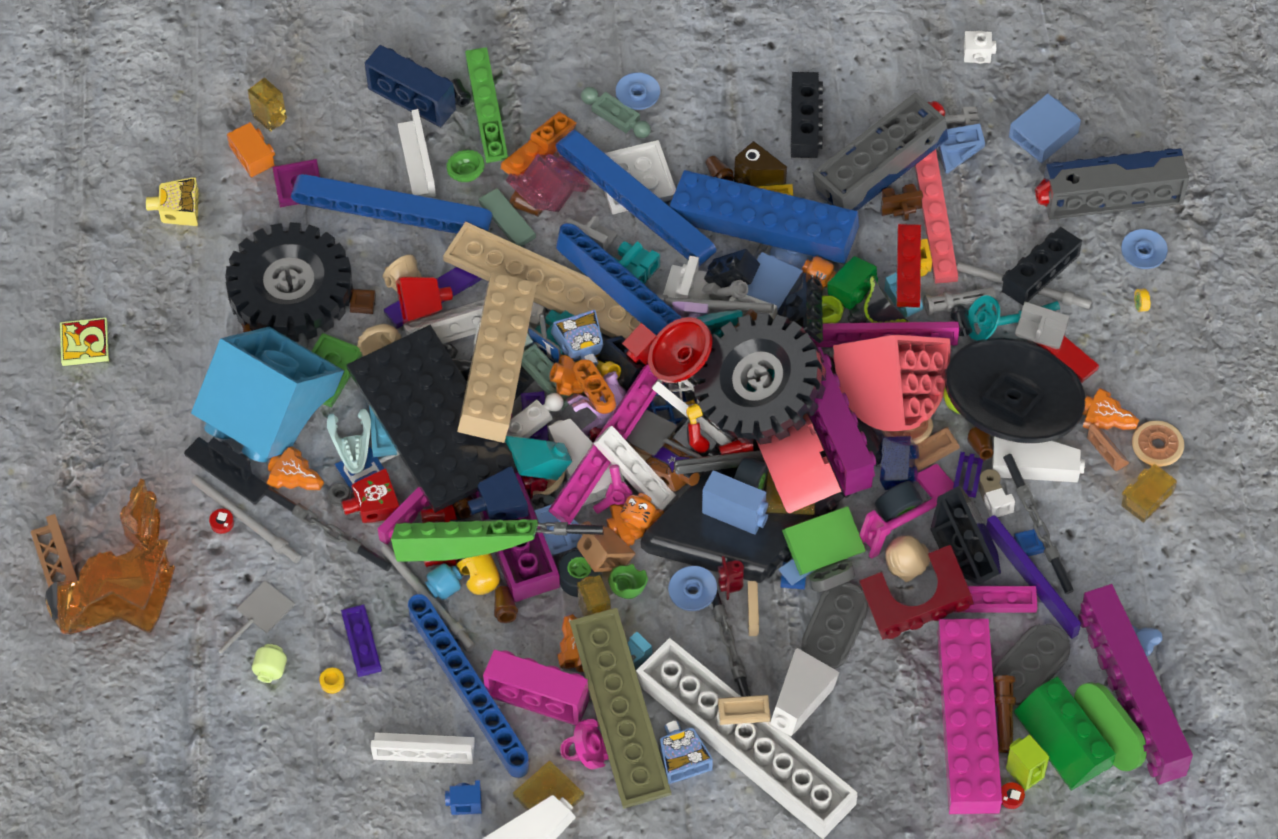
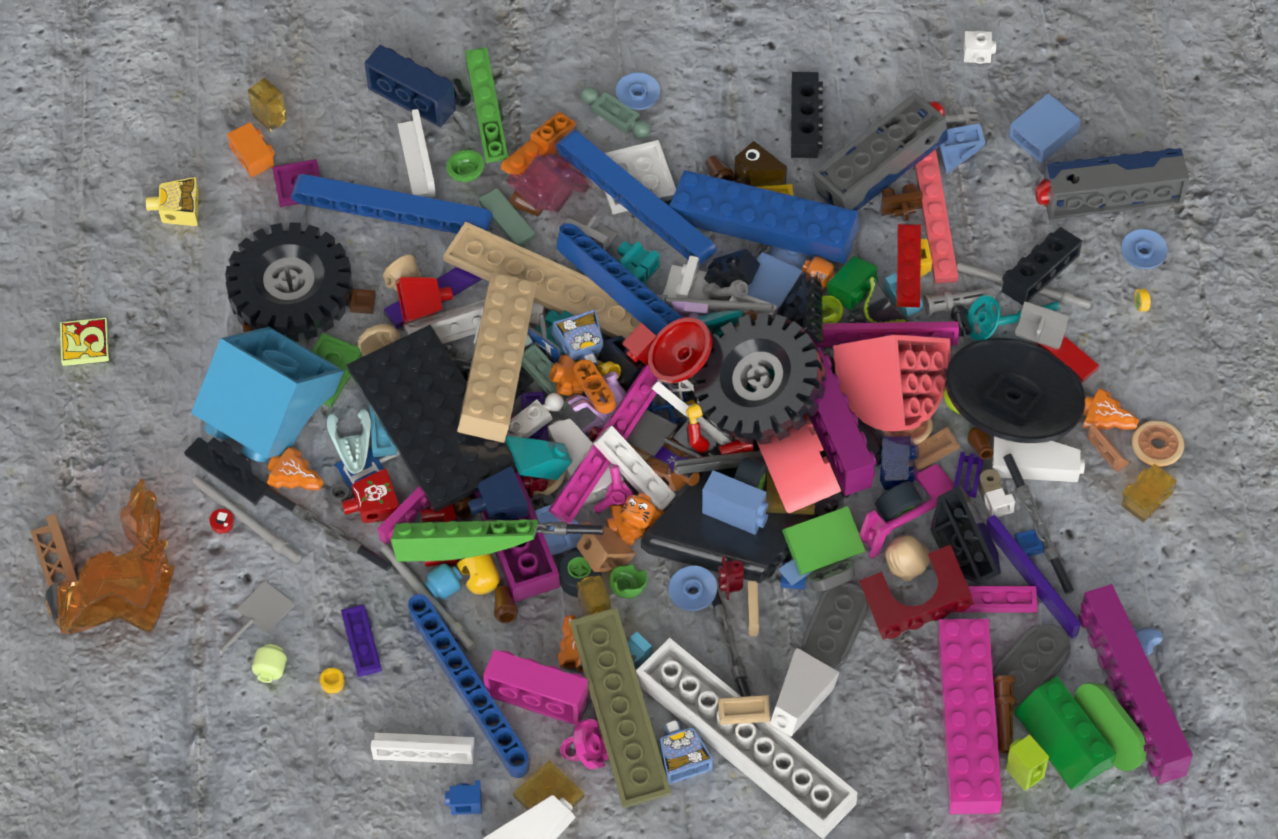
(1012, 795): red tile -> none

